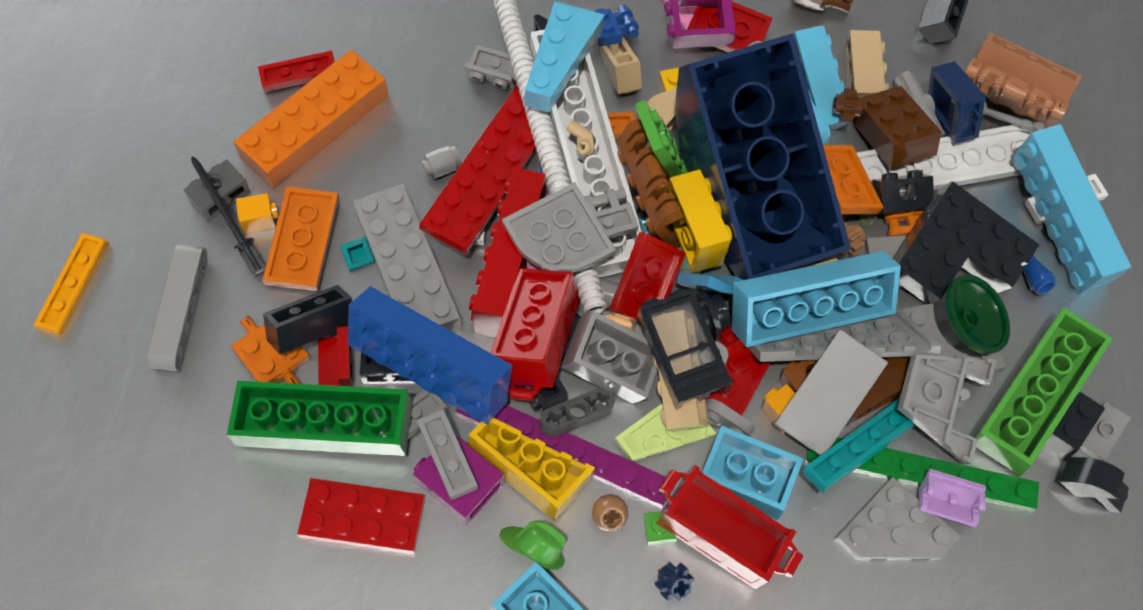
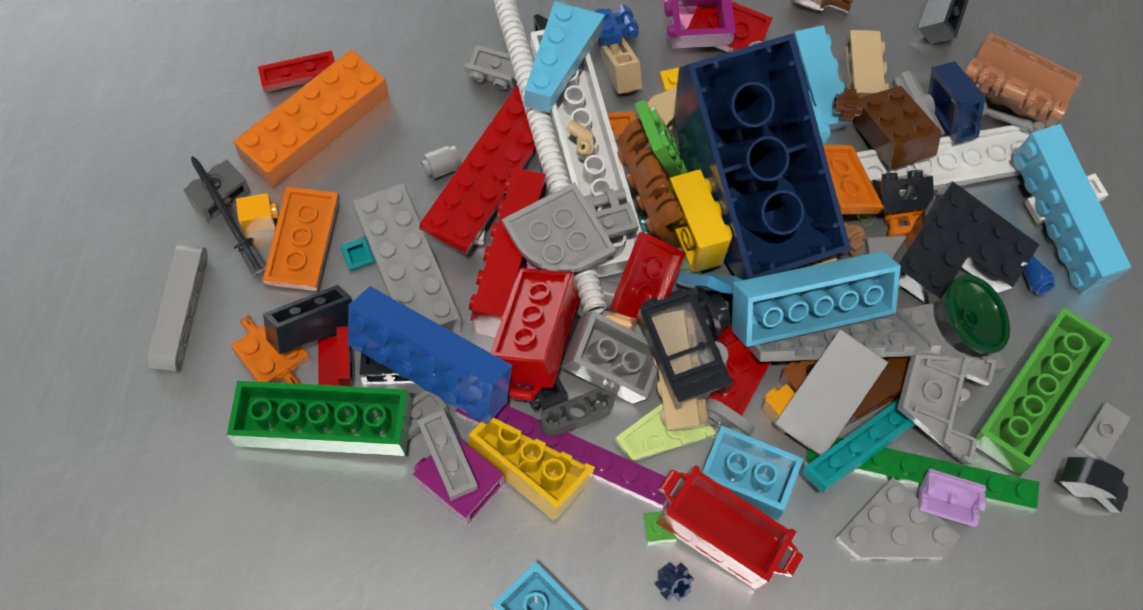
(71, 284): light orange tile -> none
(361, 516): red plate -> none
(538, 542): bright green piece -> none
(610, 512): medium nougat piece -> none
(1074, 426): black brick -> none

